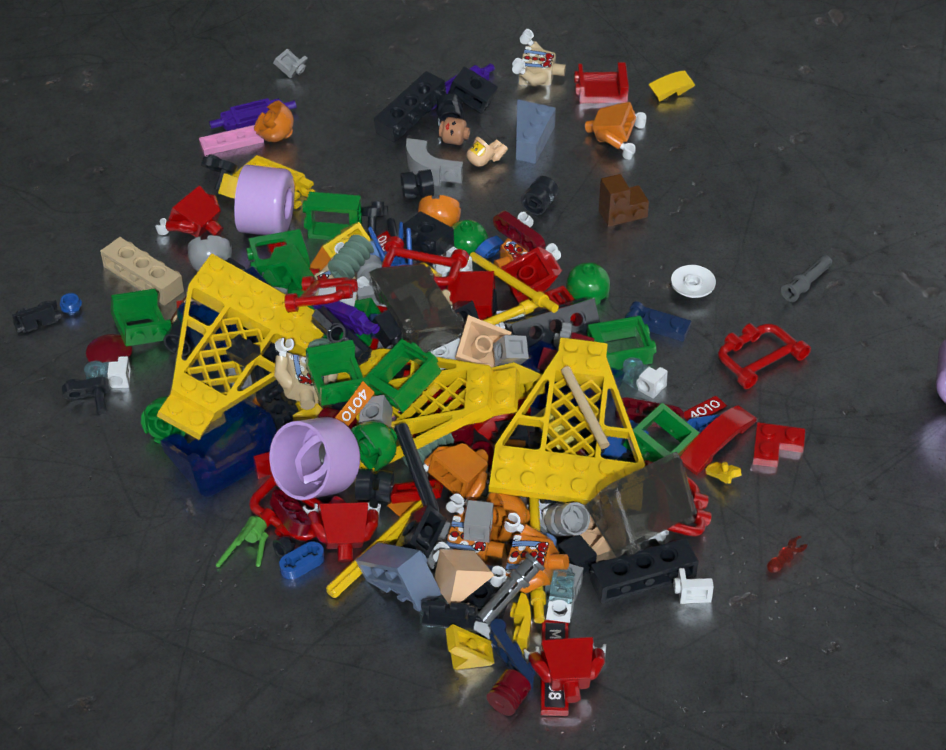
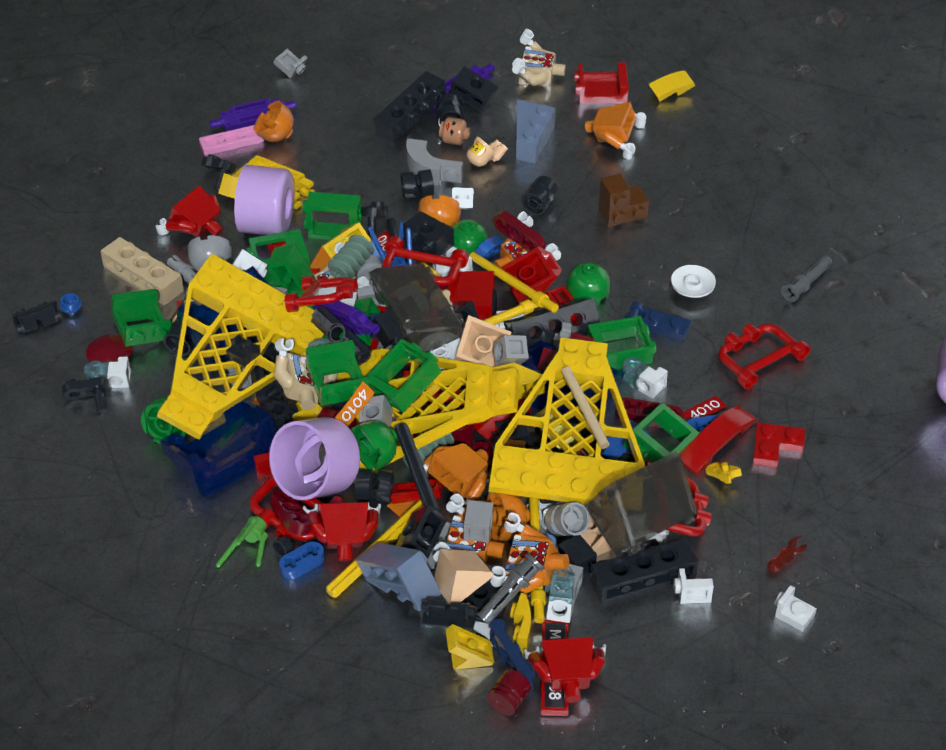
(186, 270): none -> light grey pin
(245, 260): none -> white bracket
(464, 197): none -> white bracket
(793, 610): none -> white bracket

